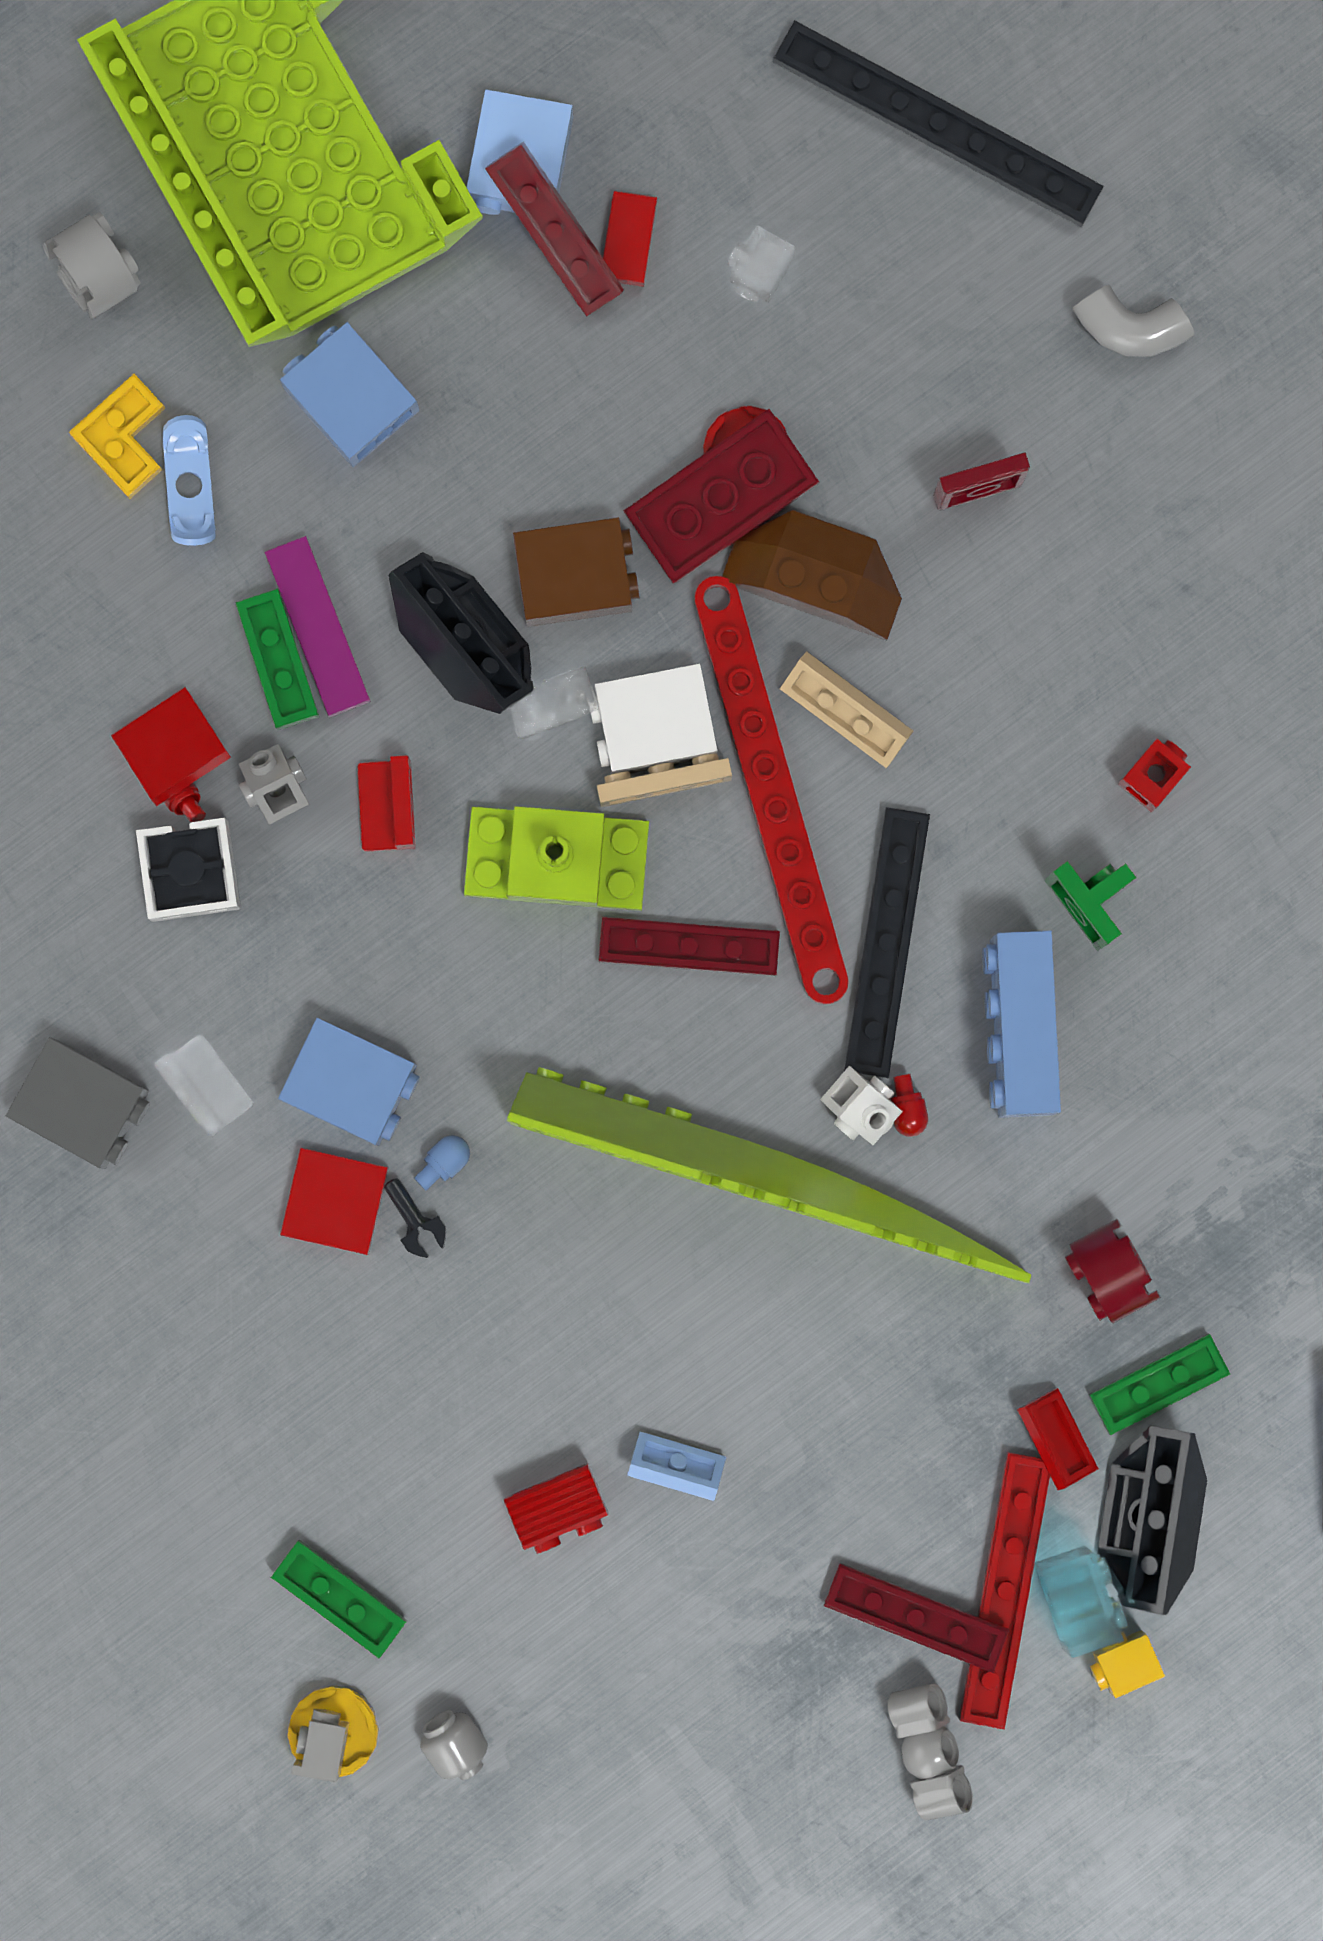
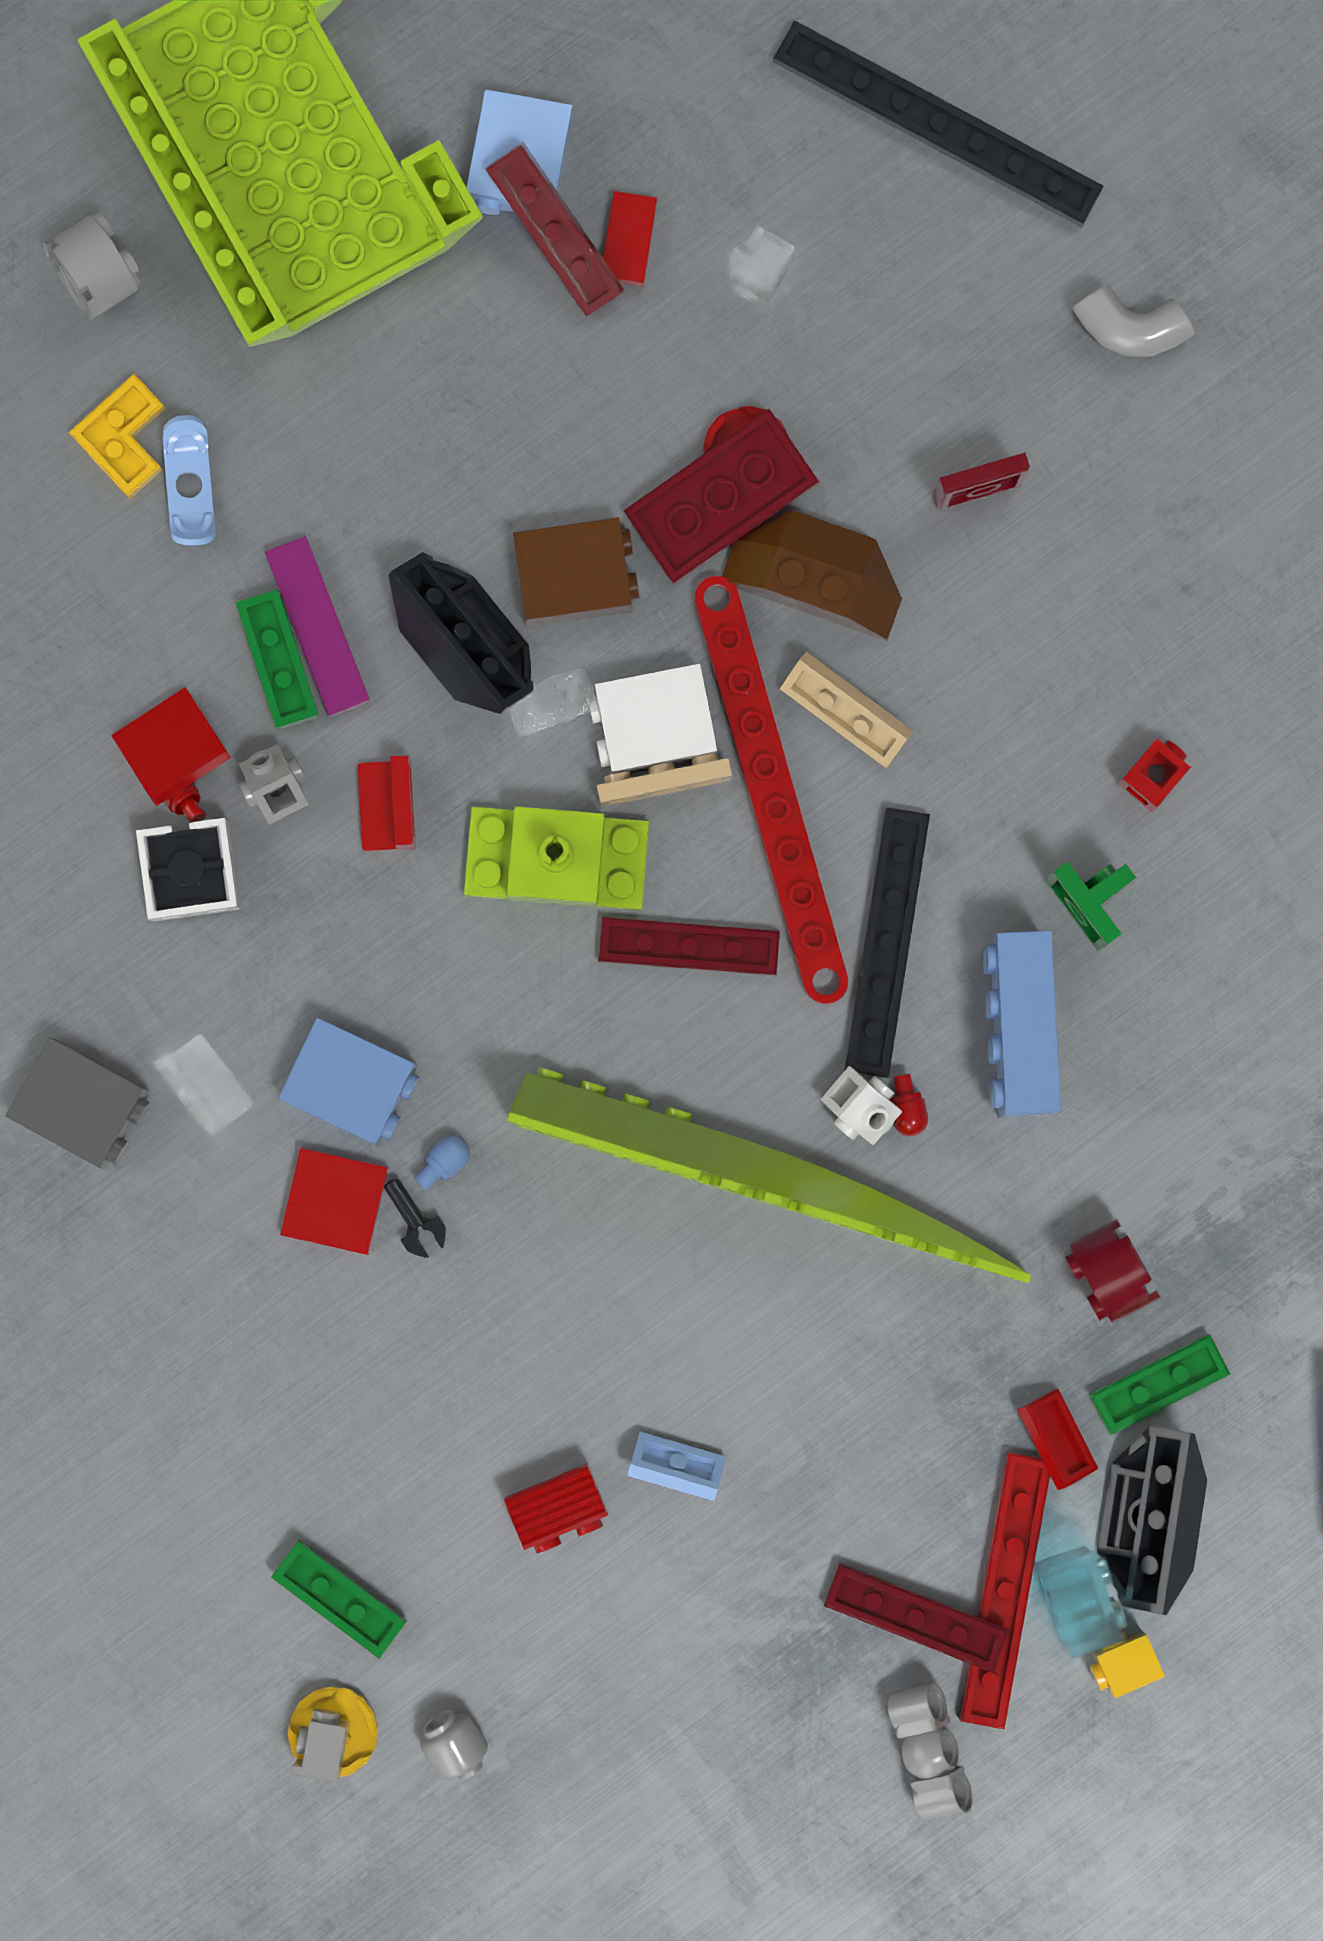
(348, 393): medium blue brick -> none

